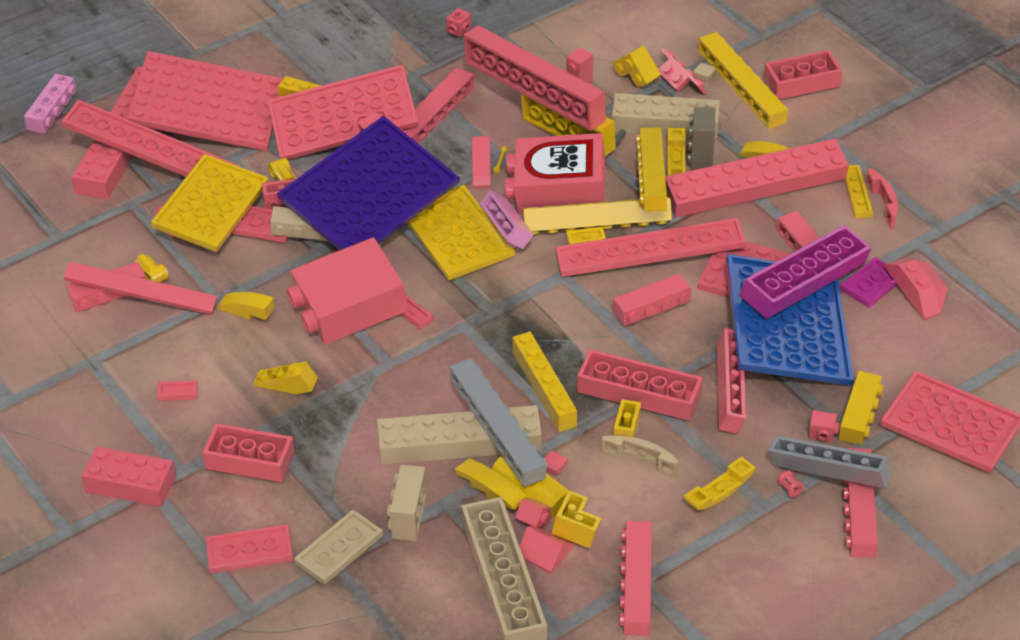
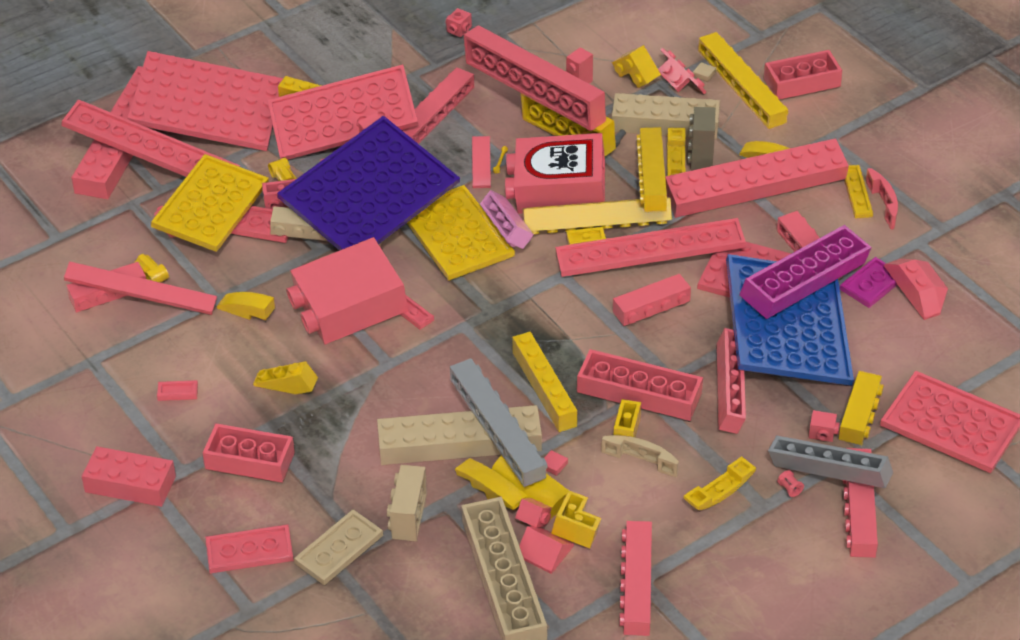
(50, 103): bright pink brick -> none

